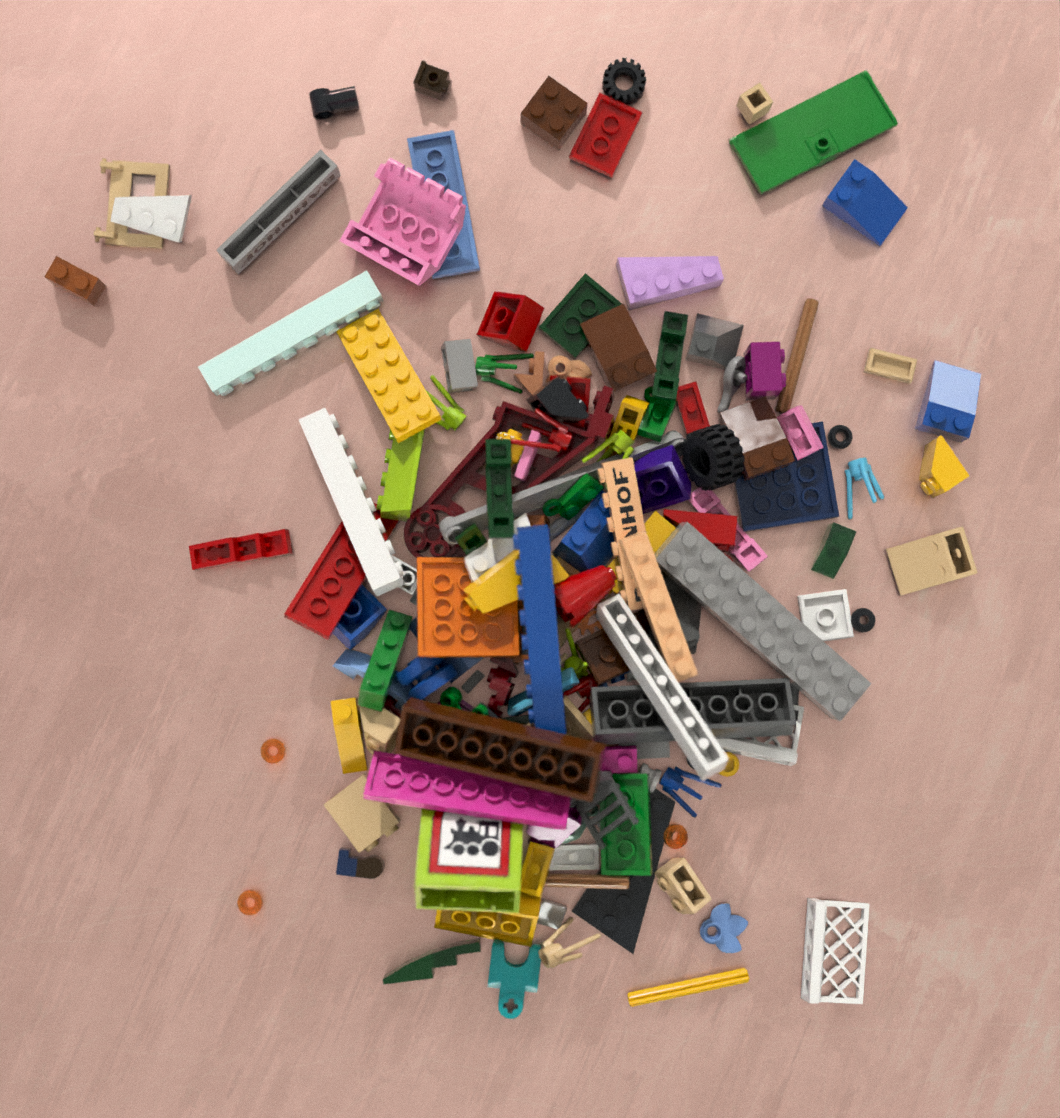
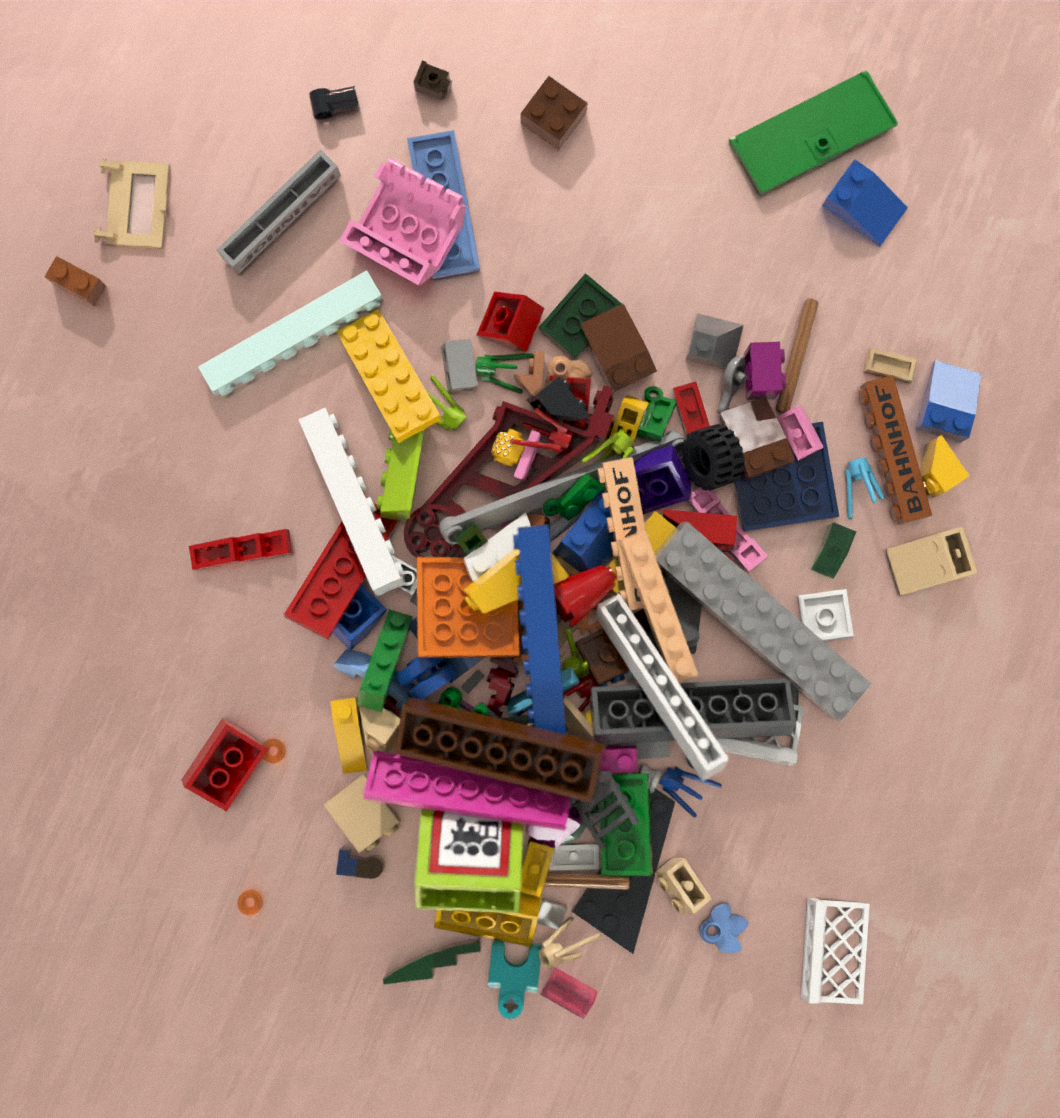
(153, 214): white wing -> none
(224, 764): none -> red slope
(499, 488): dark green slope -> none
(569, 993): none -> clear pink slope
(605, 135): red plate -> none
(624, 68): black tyre -> none
(665, 278): lavender wedge -> none
(669, 356): dark green slope -> none
(681, 839): clear orange plate -> none
(688, 987): yellow axle -> none
(732, 765): yellow tile -> none
(754, 103): tan brick -> none
(847, 435): black plate -> none
(856, 622): black plate -> none
(895, 450): none -> dark orange brick

